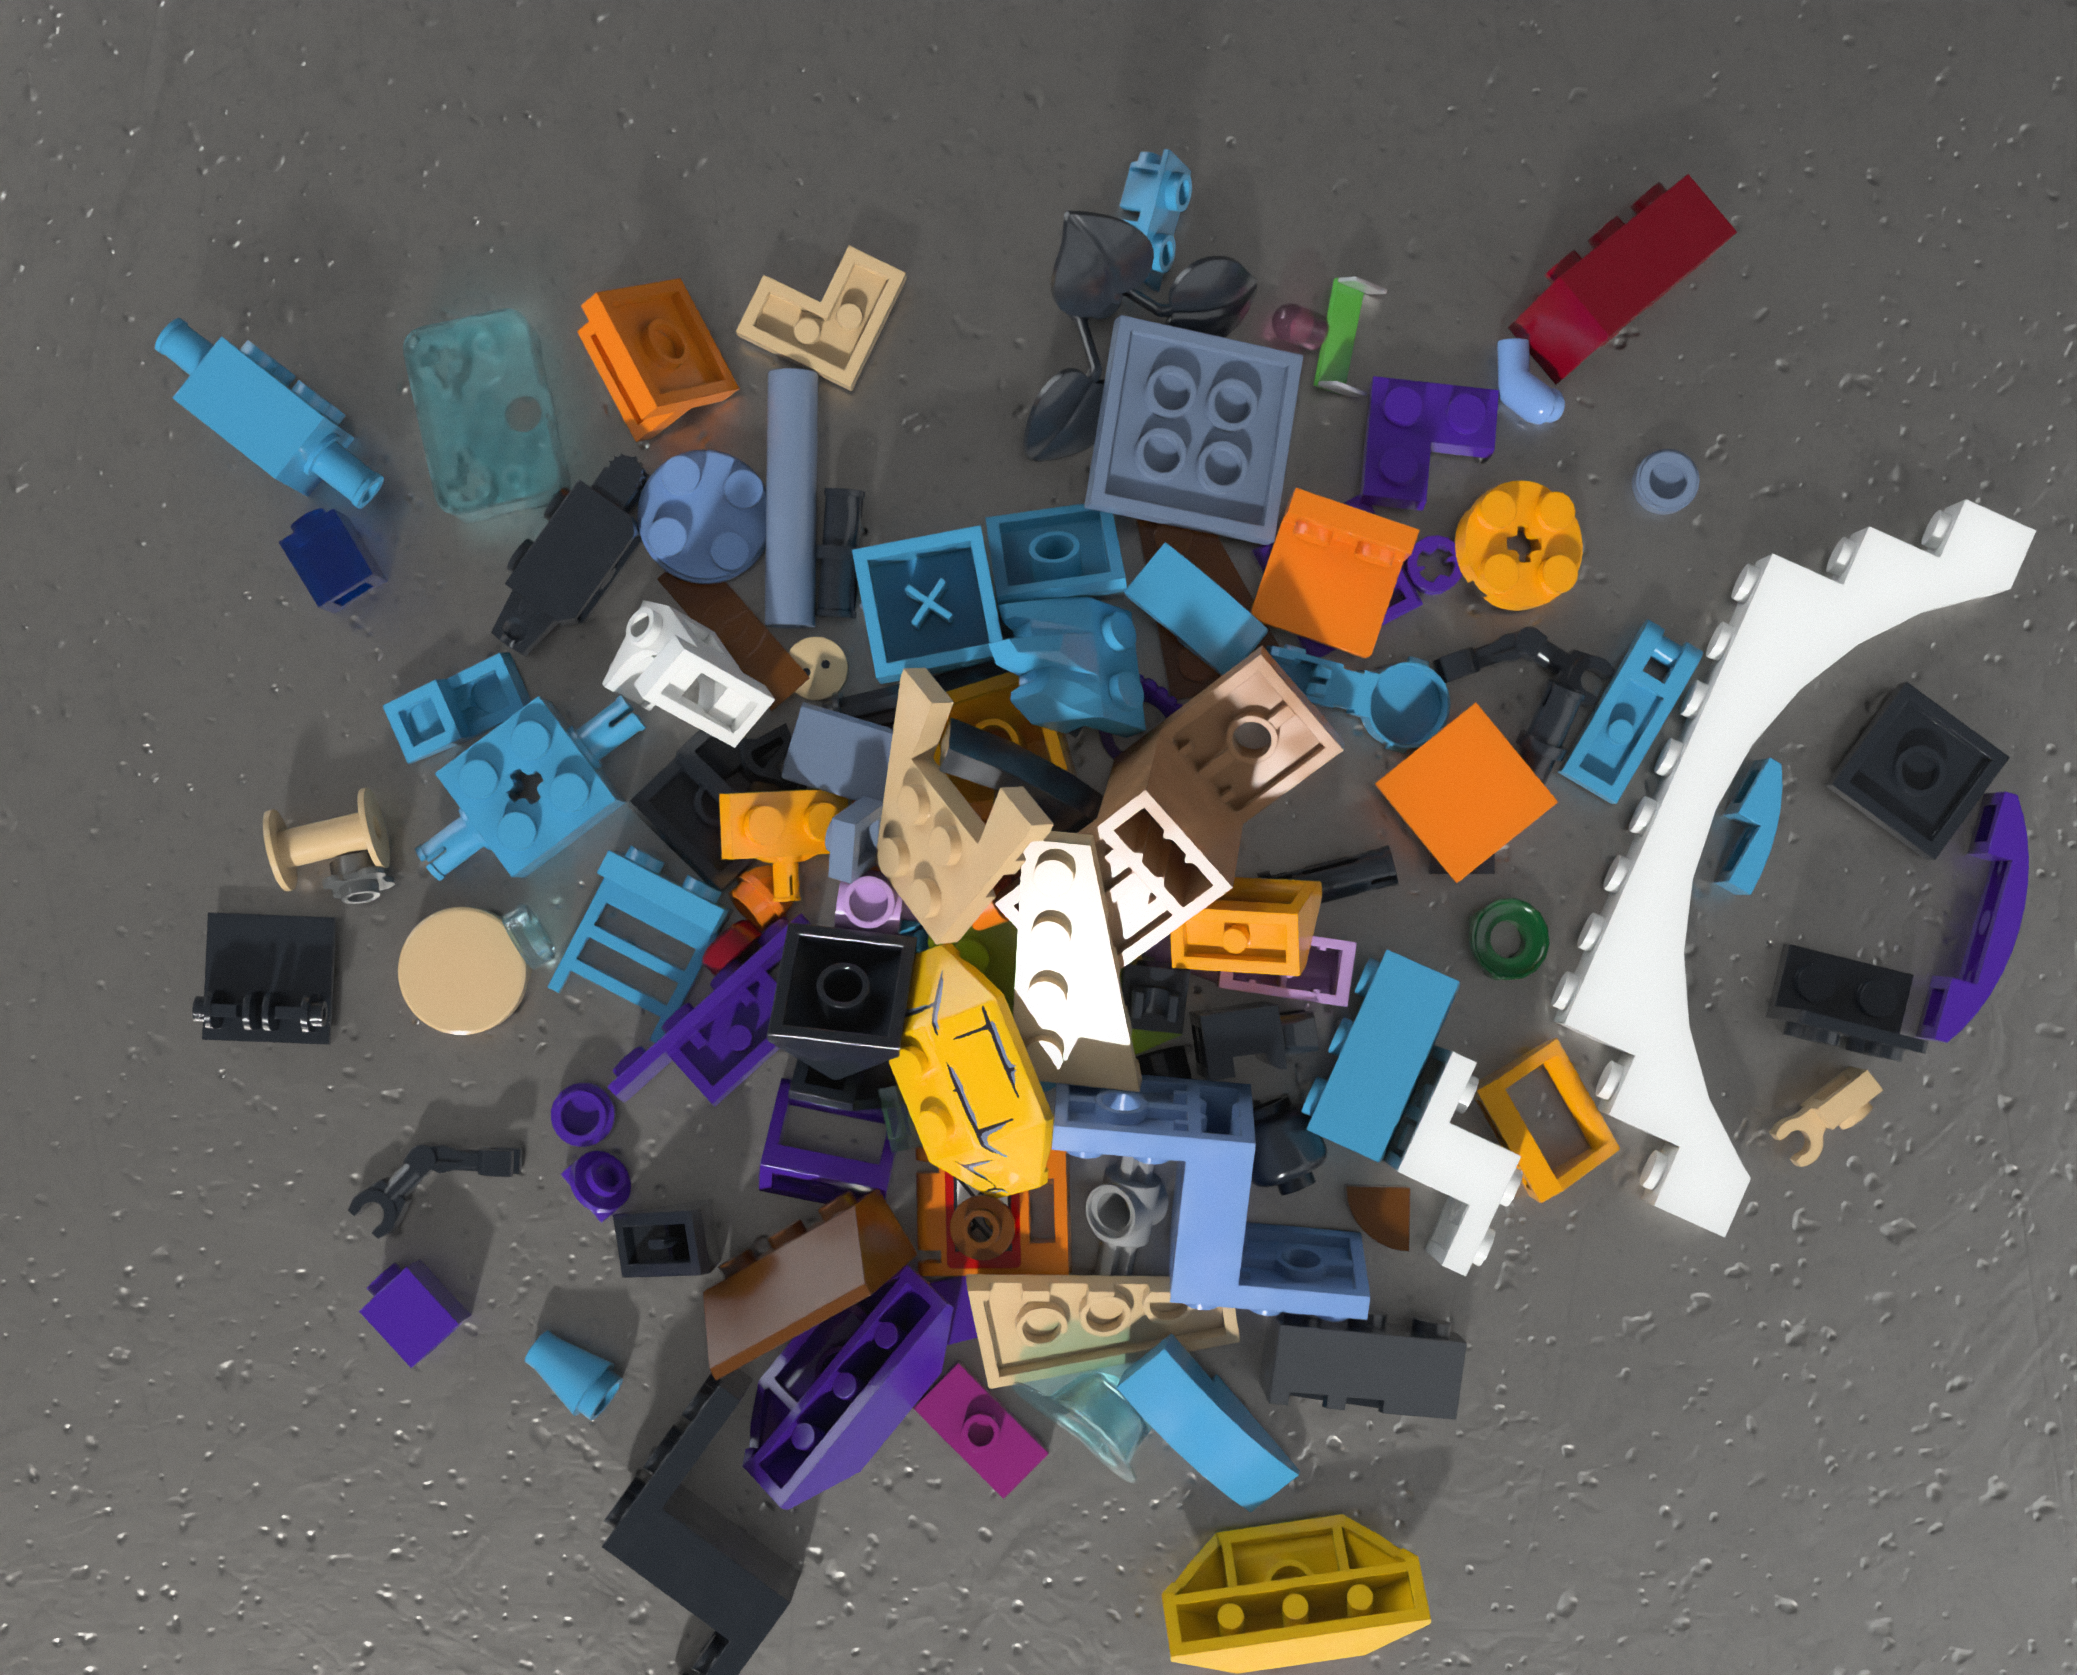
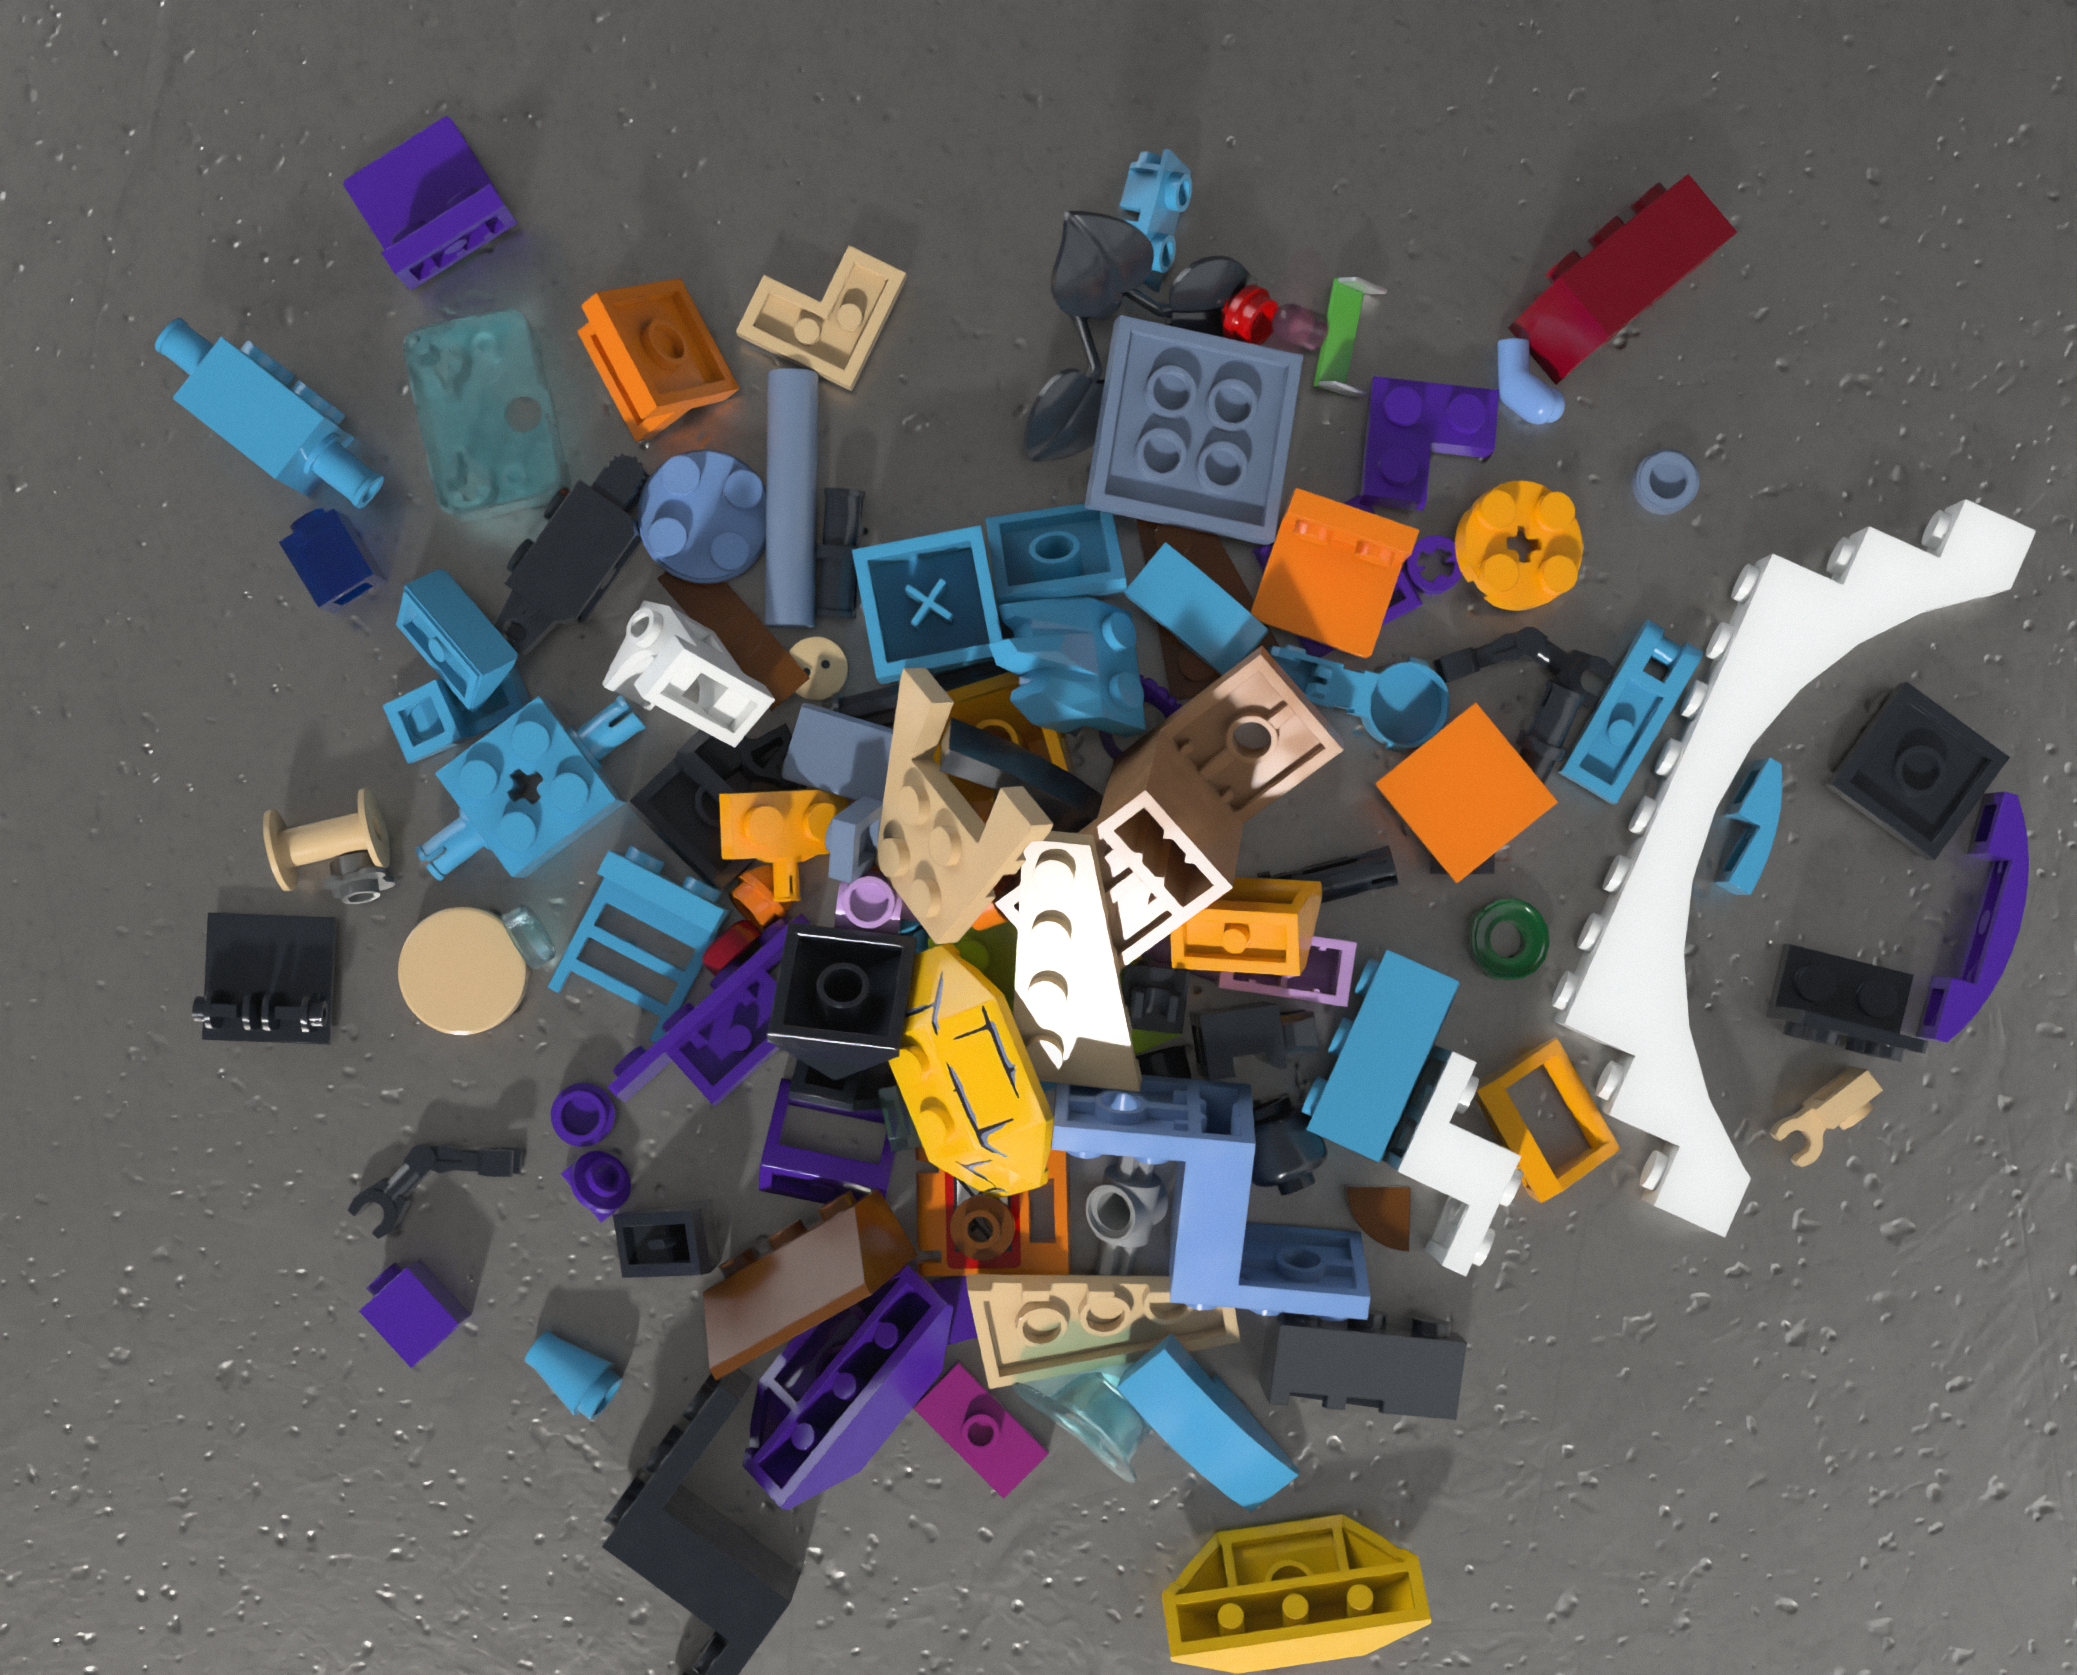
(429, 203): none -> dark purple bracket
(455, 637): none -> dark azure slope
(1249, 315): none -> red plate

